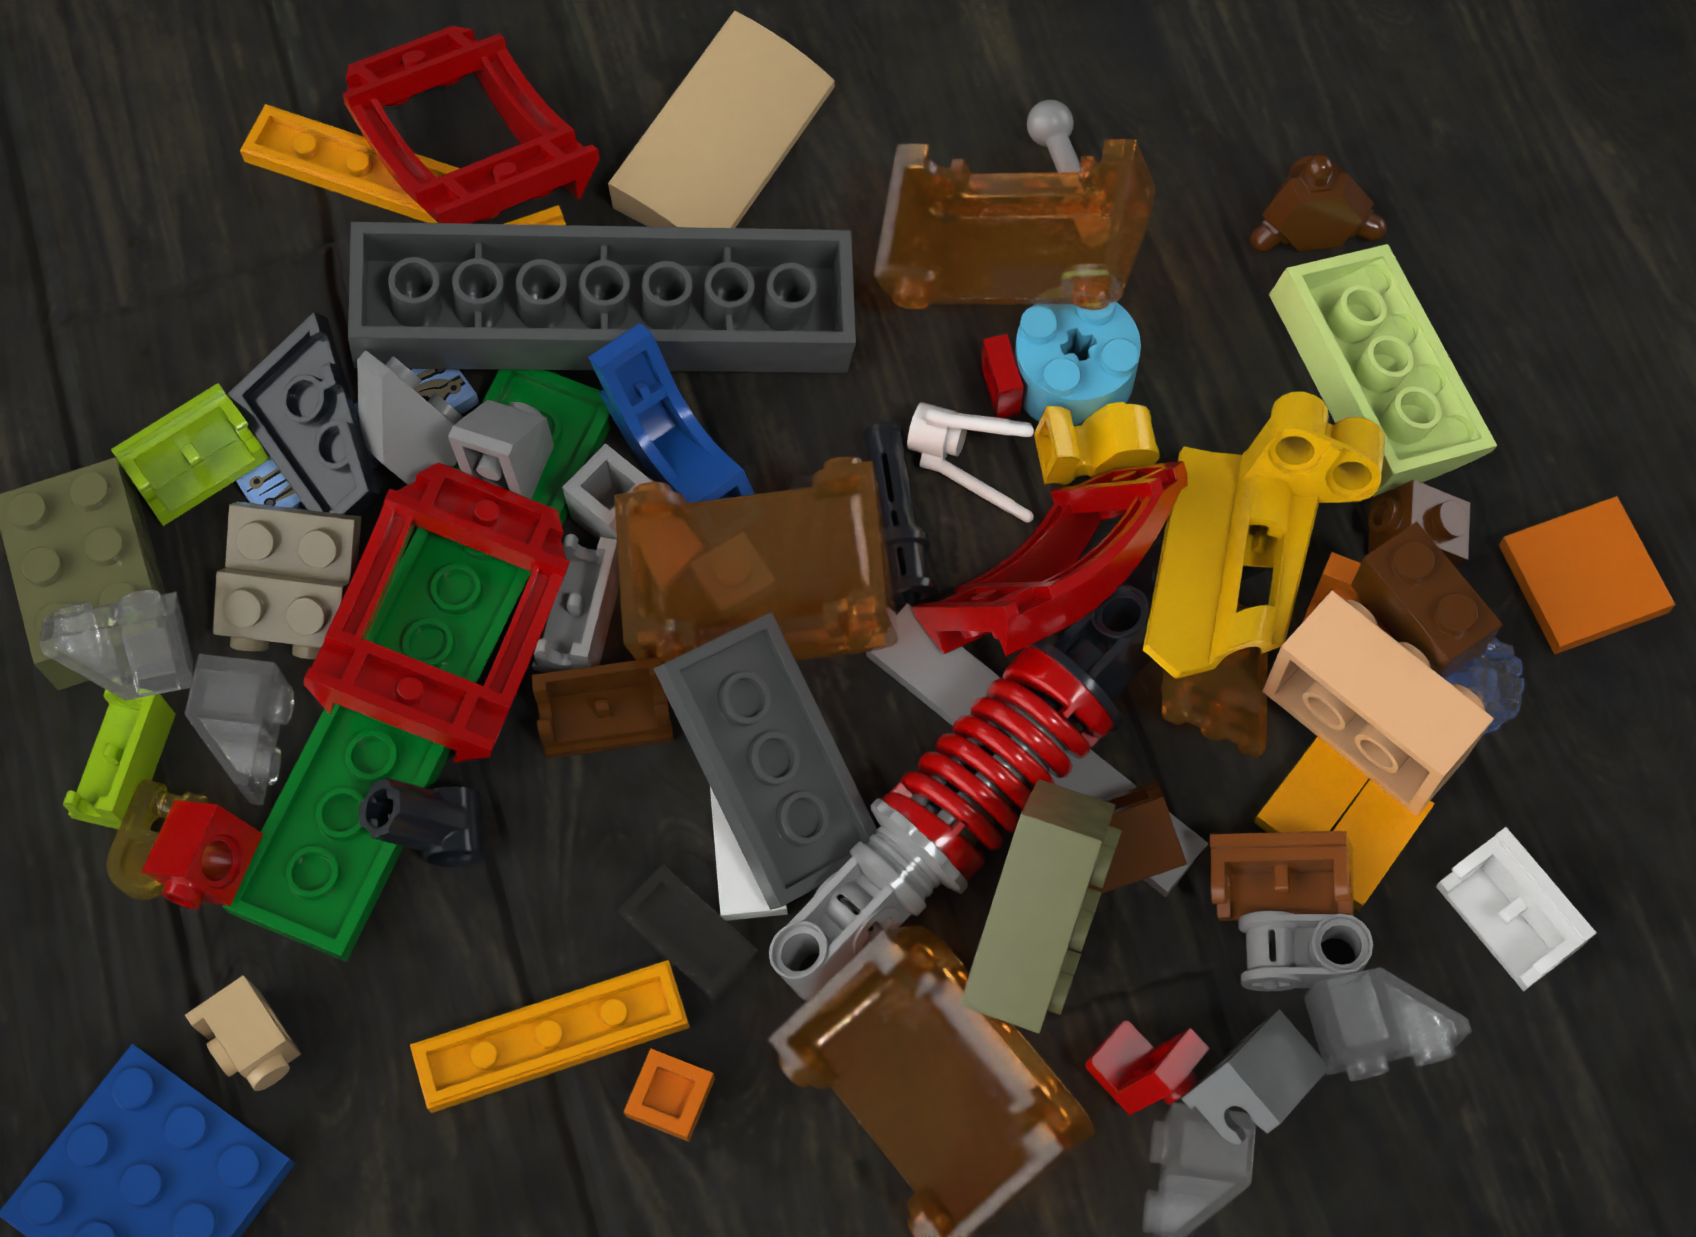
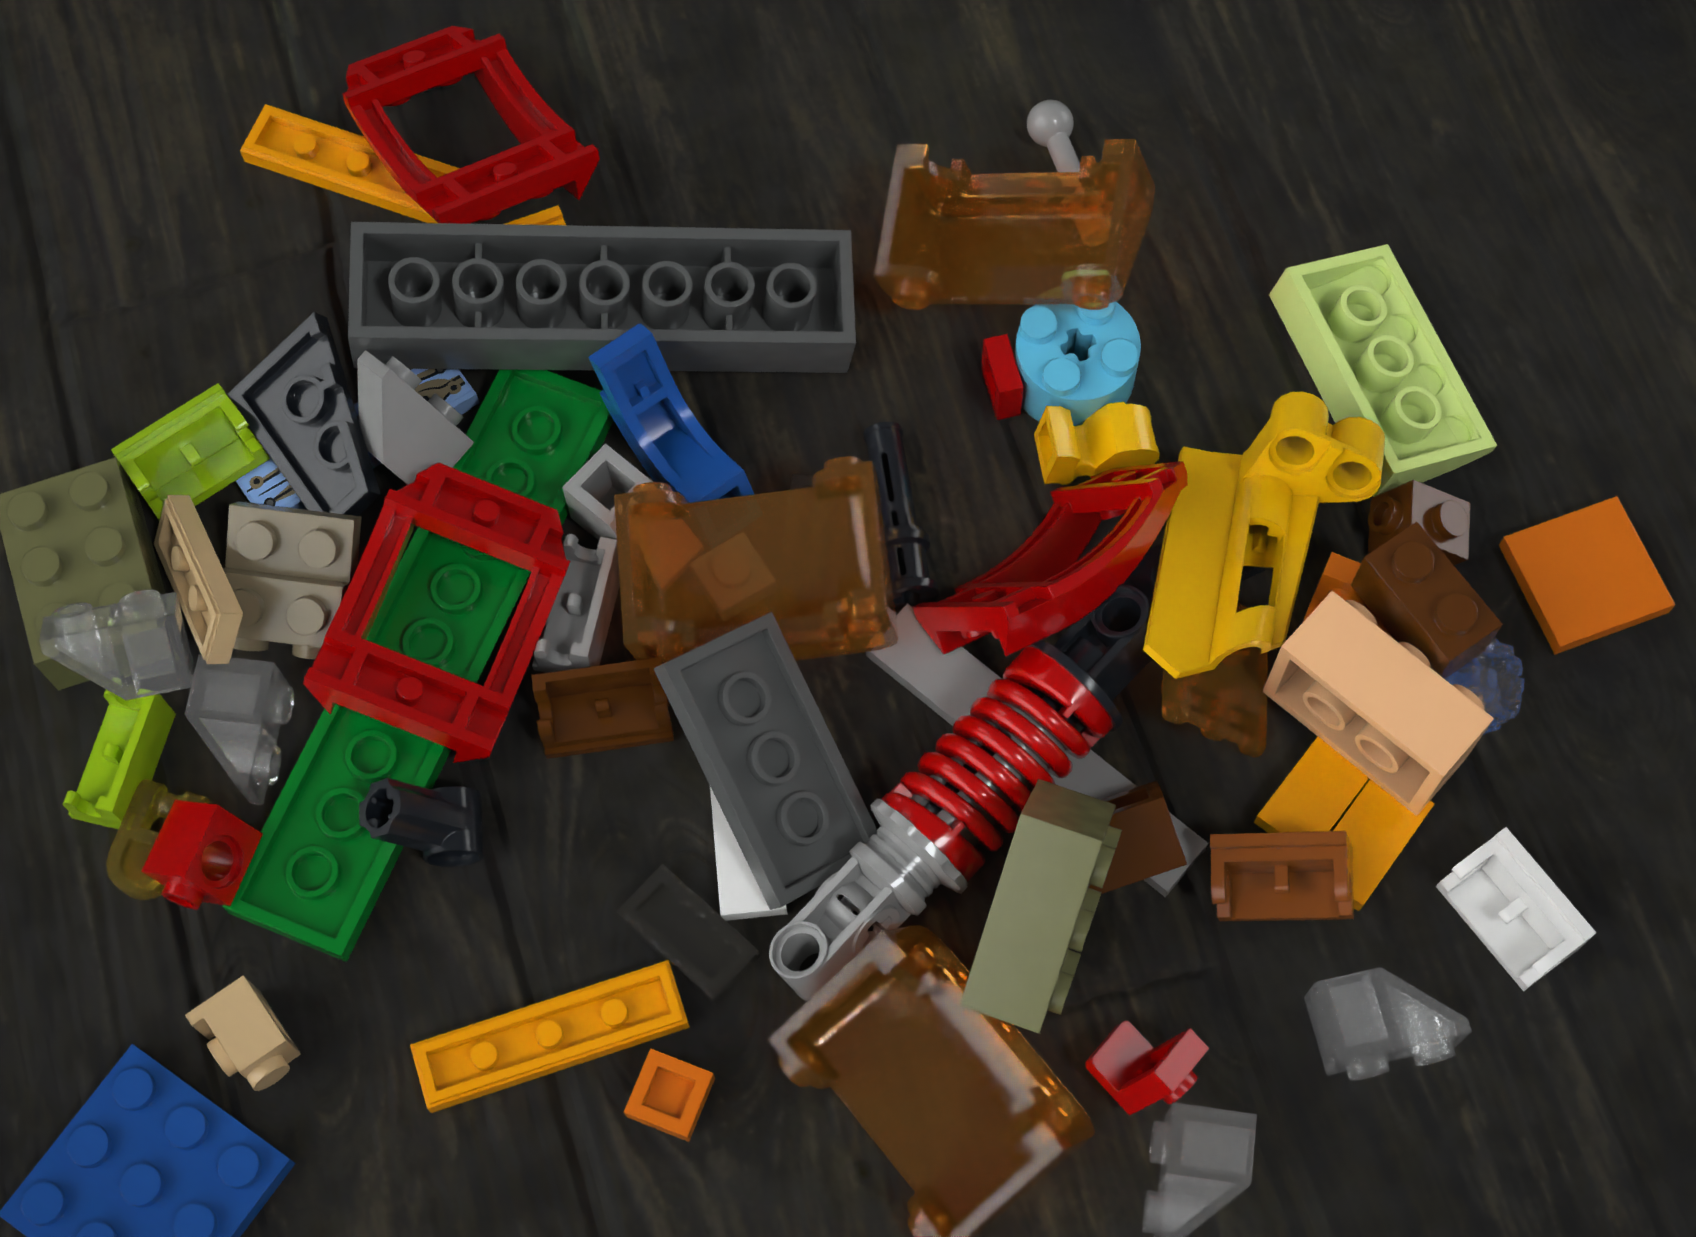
(198, 579): none -> tan tile
(503, 445): light grey slope -> none
(721, 131): tan slope -> none
(943, 432): white plant -> none
(1261, 1074): dark grey hinge -> none
(1297, 948): light grey piece -> none
(1317, 209): reddish brown rock -> none

